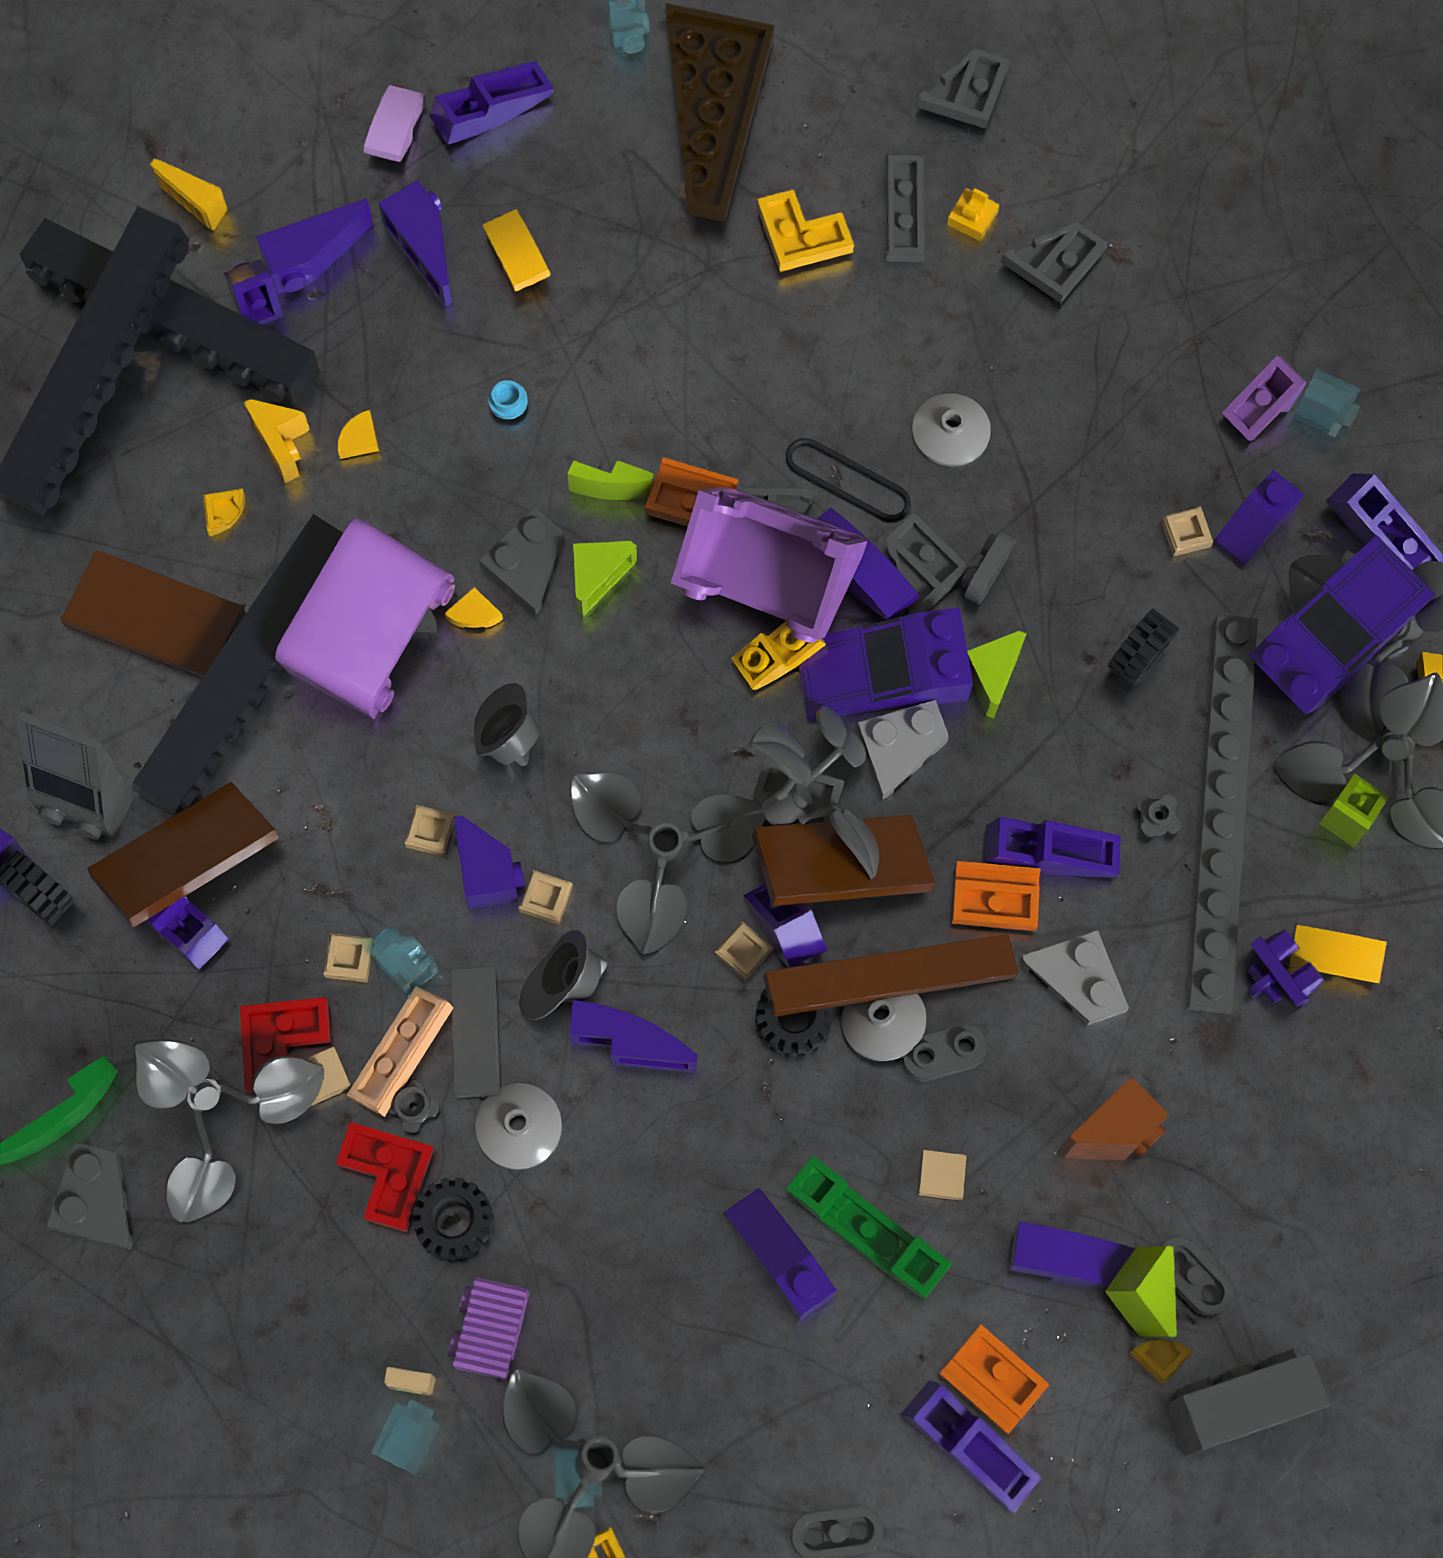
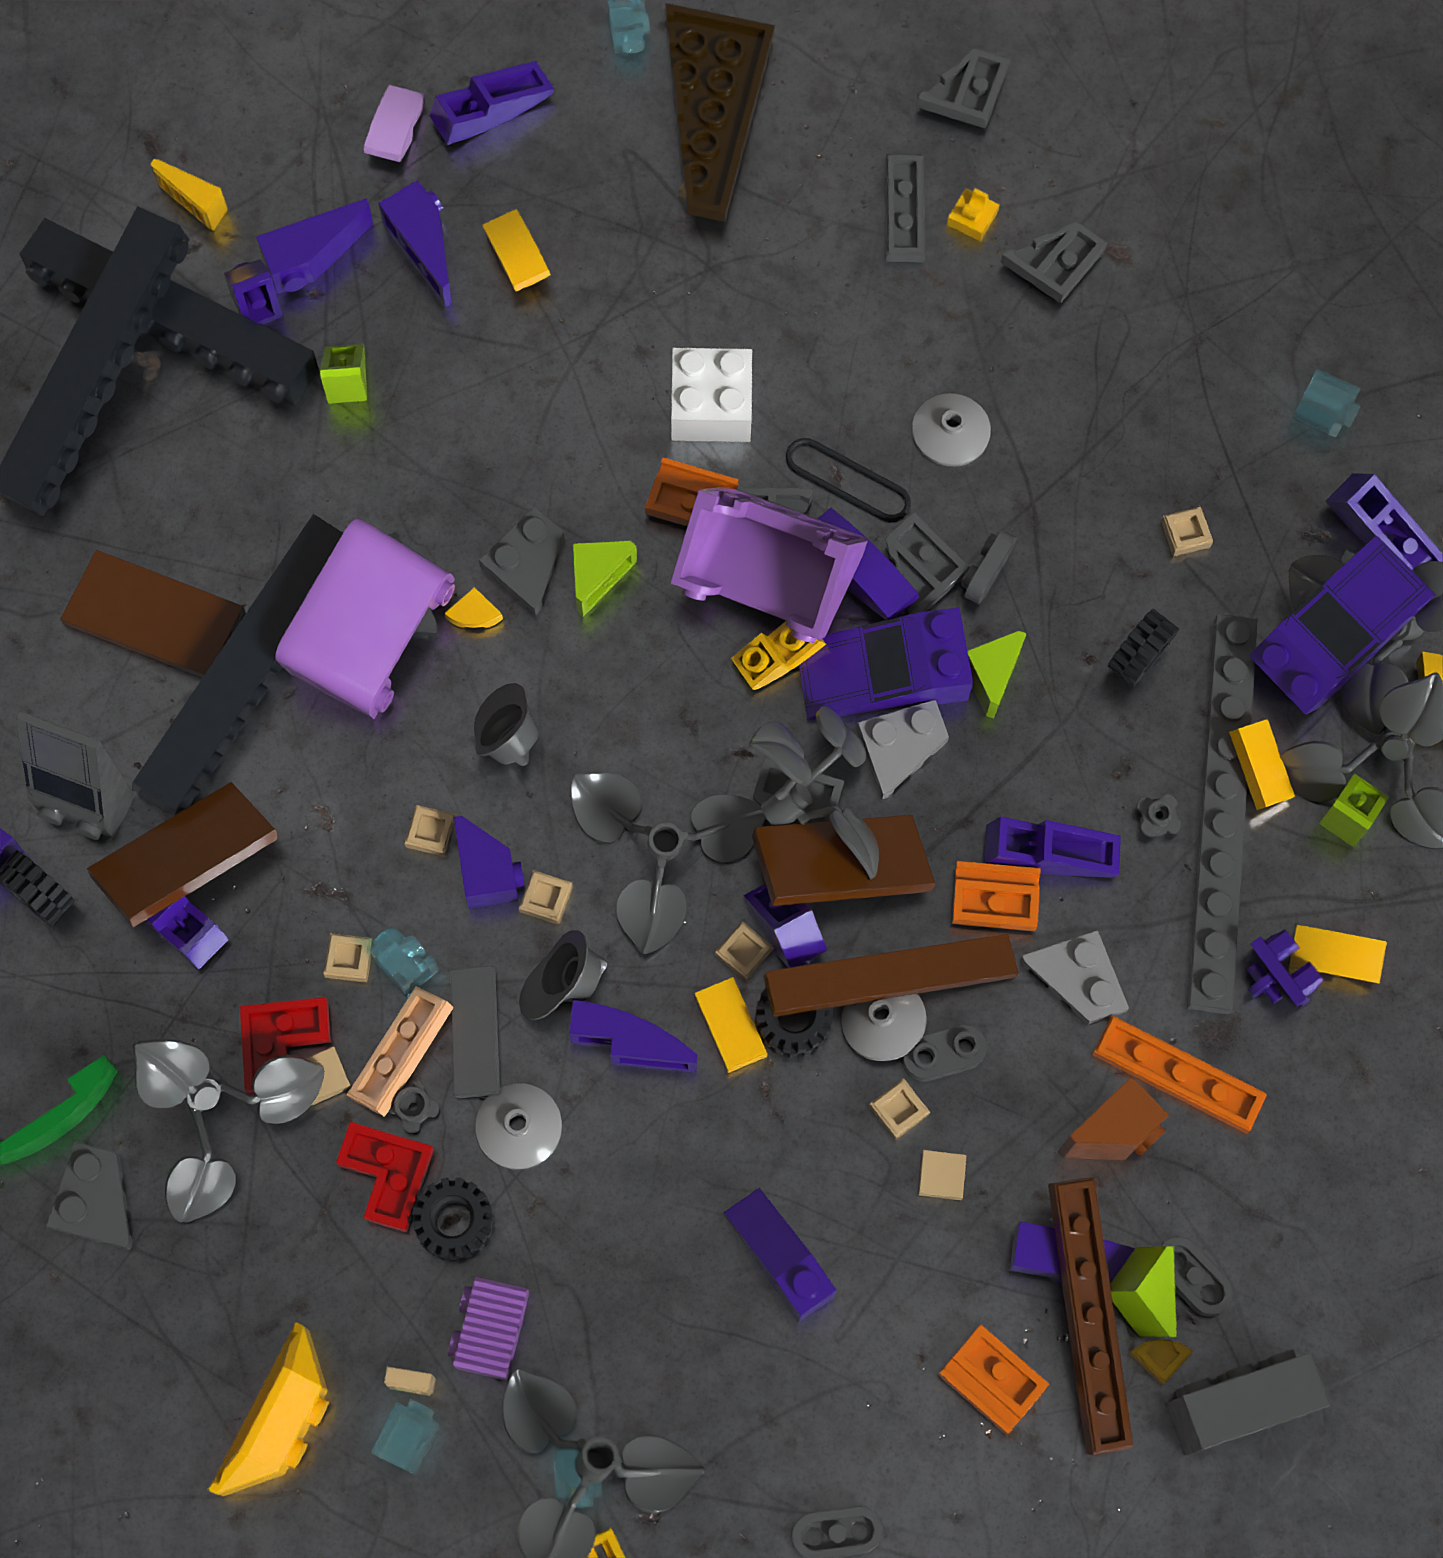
(223, 509): yellow tile -> none
(276, 429): yellow slope -> none
(278, 1418): none -> yellow wedge
(344, 373): none -> lime slope
(358, 436): yellow tile -> none
(507, 399): medium azure plate -> none
(623, 483): lime slope -> none
(711, 394): none -> white brick
(730, 1025): none -> yellow tile
(797, 241): yellow plate -> none
(867, 1228): green slope -> none
(899, 1109): none -> tan tile
(971, 1445): dark purple slope -> none
(1090, 1316): none -> reddish brown tile
(1179, 1074): none -> orange tile
(1259, 518): dark purple slope -> none
(1262, 764): none -> yellow tile
(1265, 397): medium lavender slope -> none

